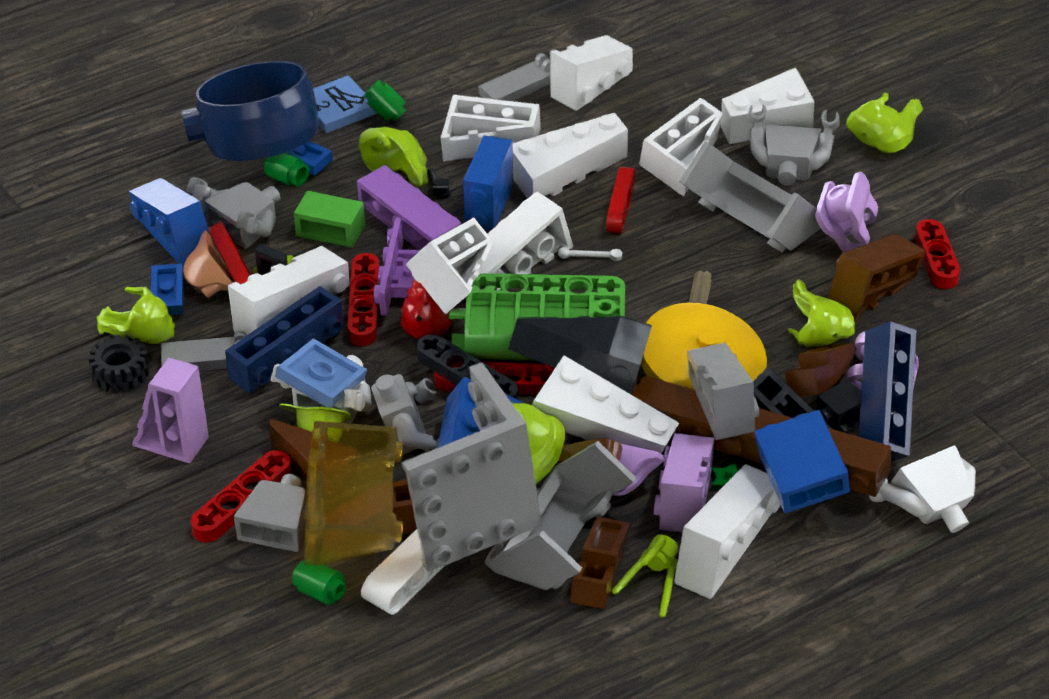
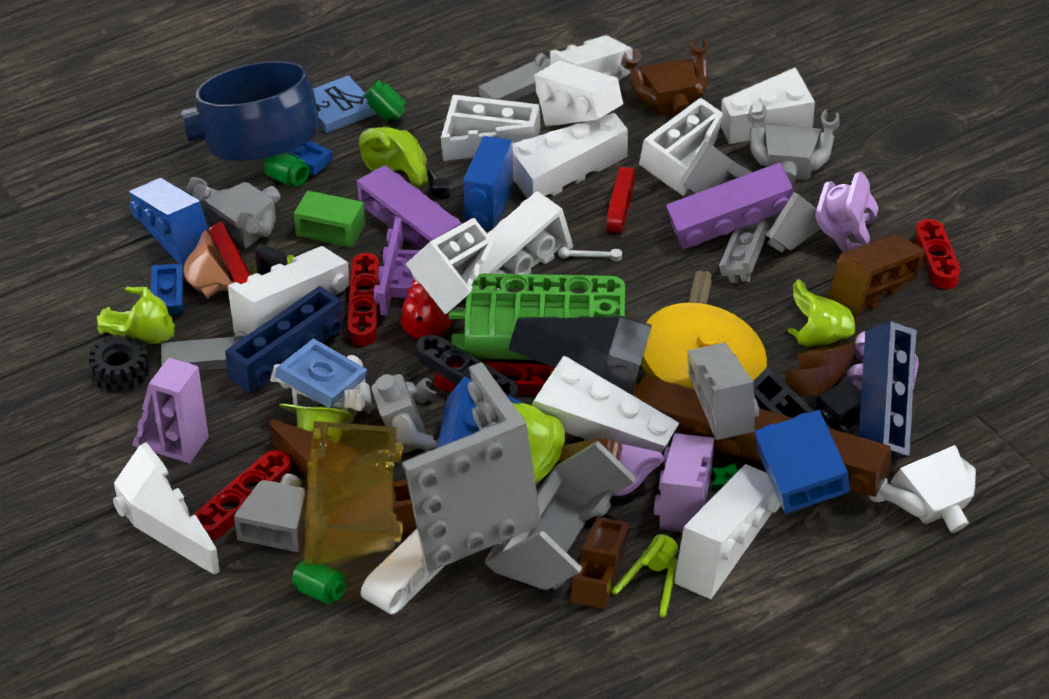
(160, 512): none -> white wedge
(575, 93): none -> white wedge
(669, 85): none -> reddish brown torso
(730, 205): none -> medium lavender brick
(743, 251): none -> light grey hinge
(884, 126): lime piece -> none

